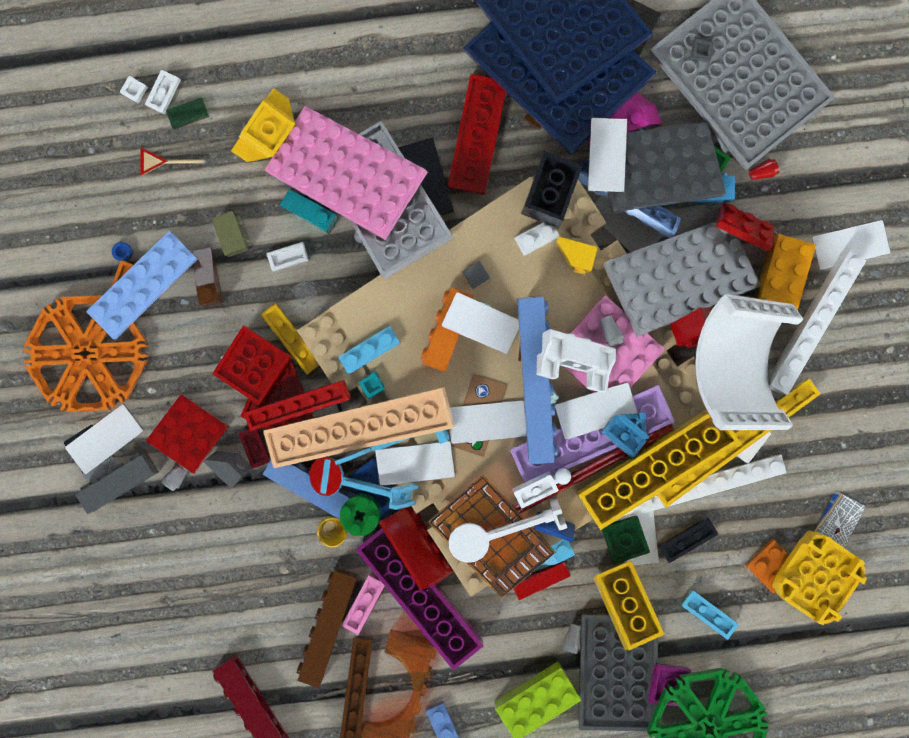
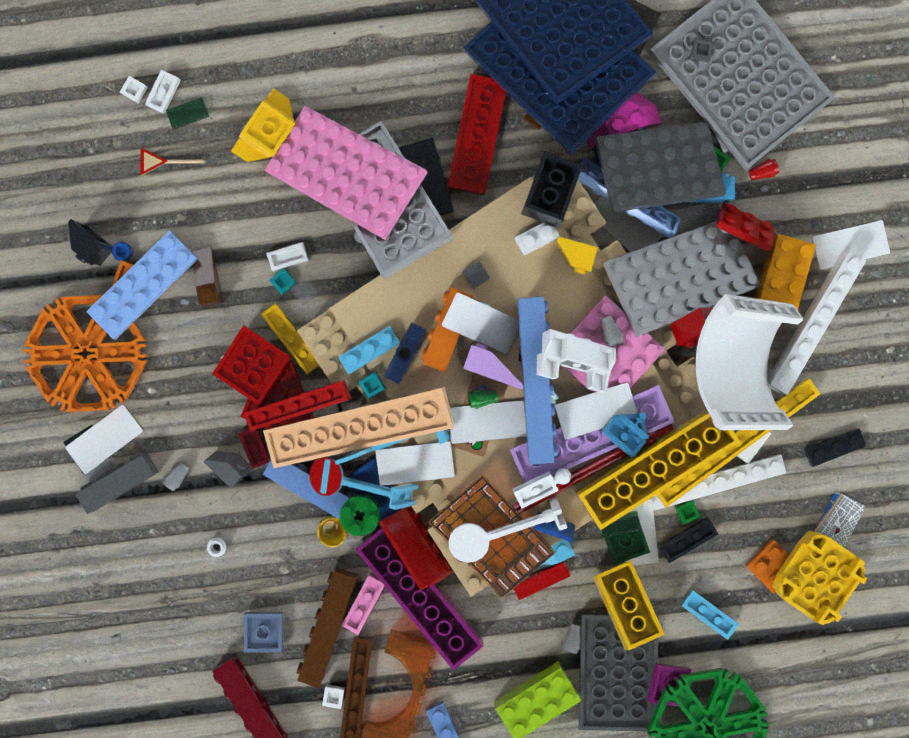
(88, 244): none -> black slope
(187, 434): red plate -> none
(212, 551): none -> white plate
(231, 233): olive brick -> none
(263, 631): none -> sand blue plate
(283, 281): none -> teal tile
(309, 211): teal slope -> none
(333, 696): none -> white plate
(399, 365): none -> dark blue piece
(481, 398): none -> green cone
(487, 364): none -> lavender slope
(607, 154): white sticker -> none
(623, 525): none -> clear green tile
(687, 511): none -> green tile
(835, 447): none -> black plate

